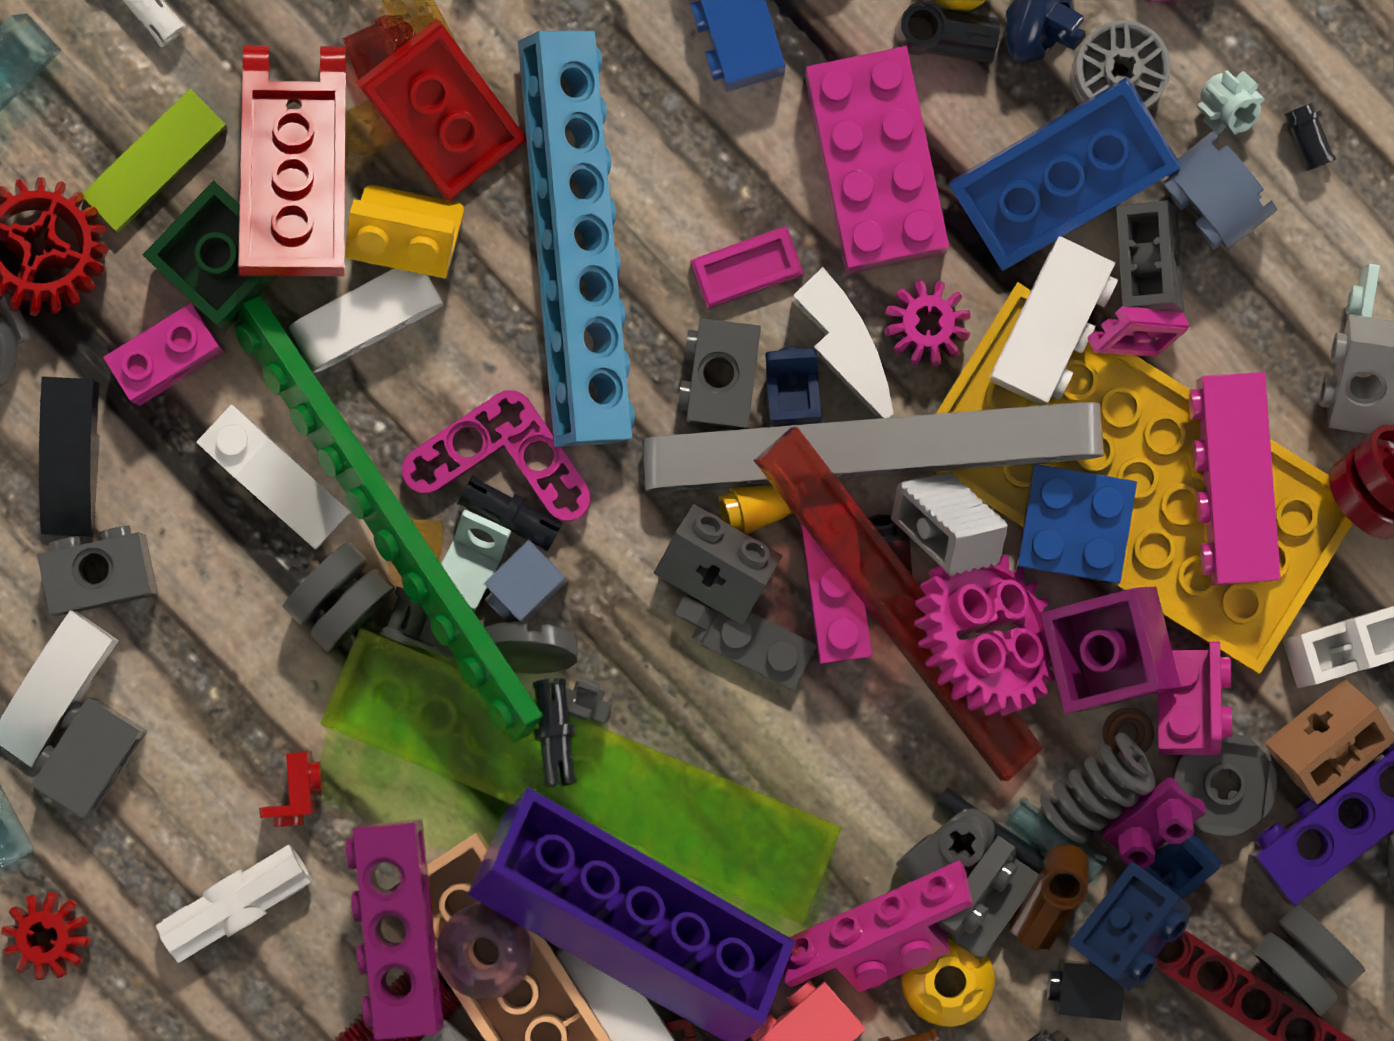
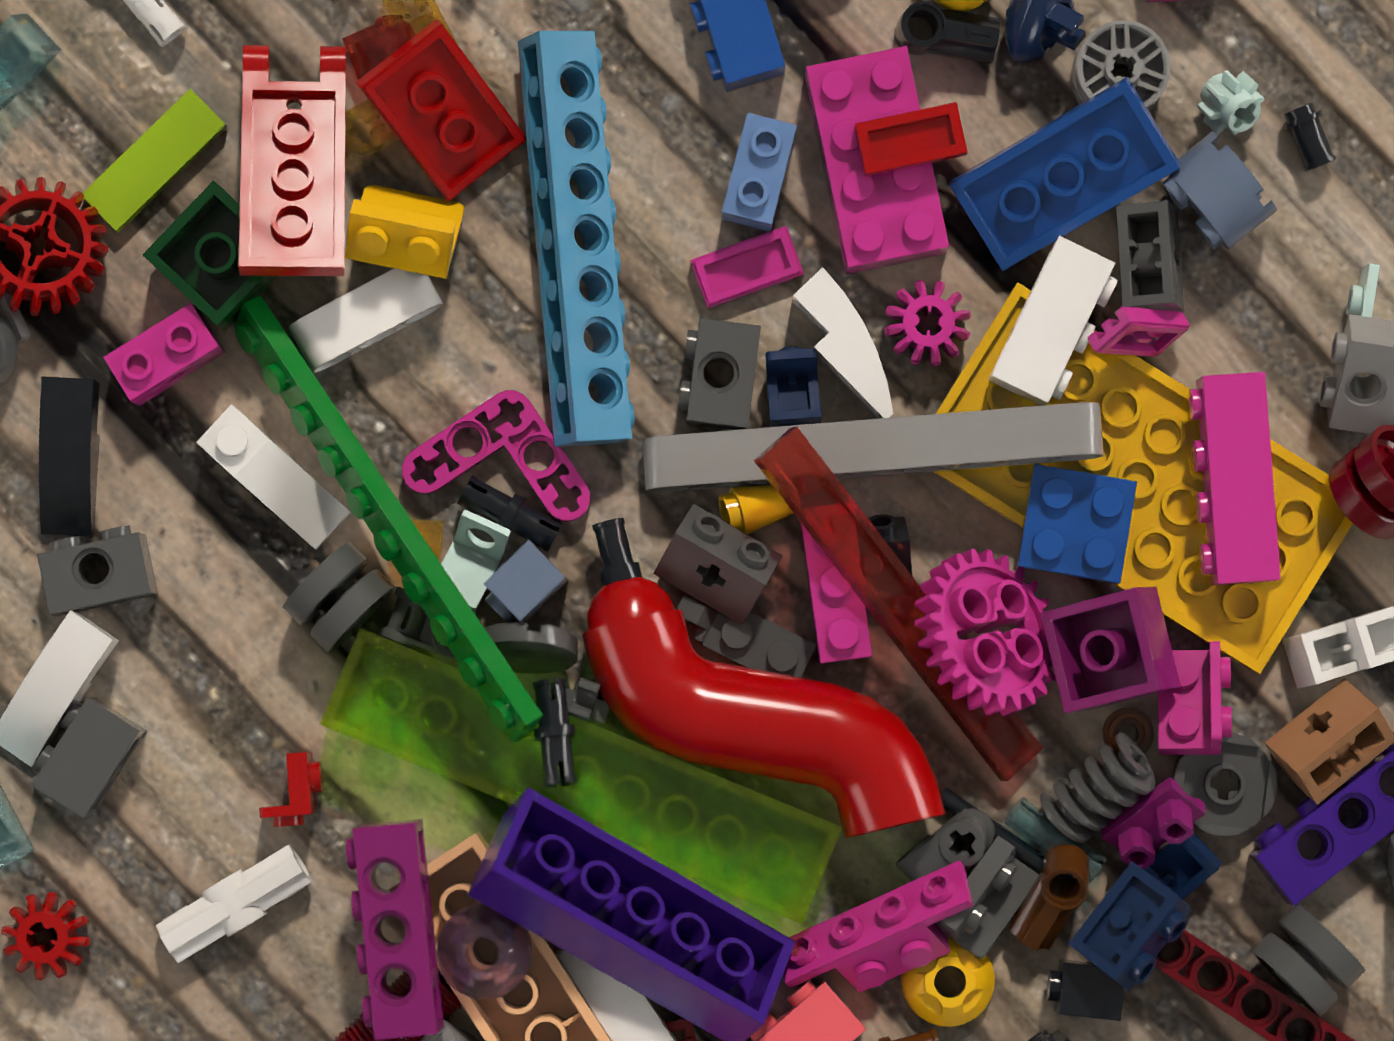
(743, 714): none -> red animal
(758, 172): none -> medium blue brick
(910, 139): none -> red tile
(949, 523): light grey brick -> none

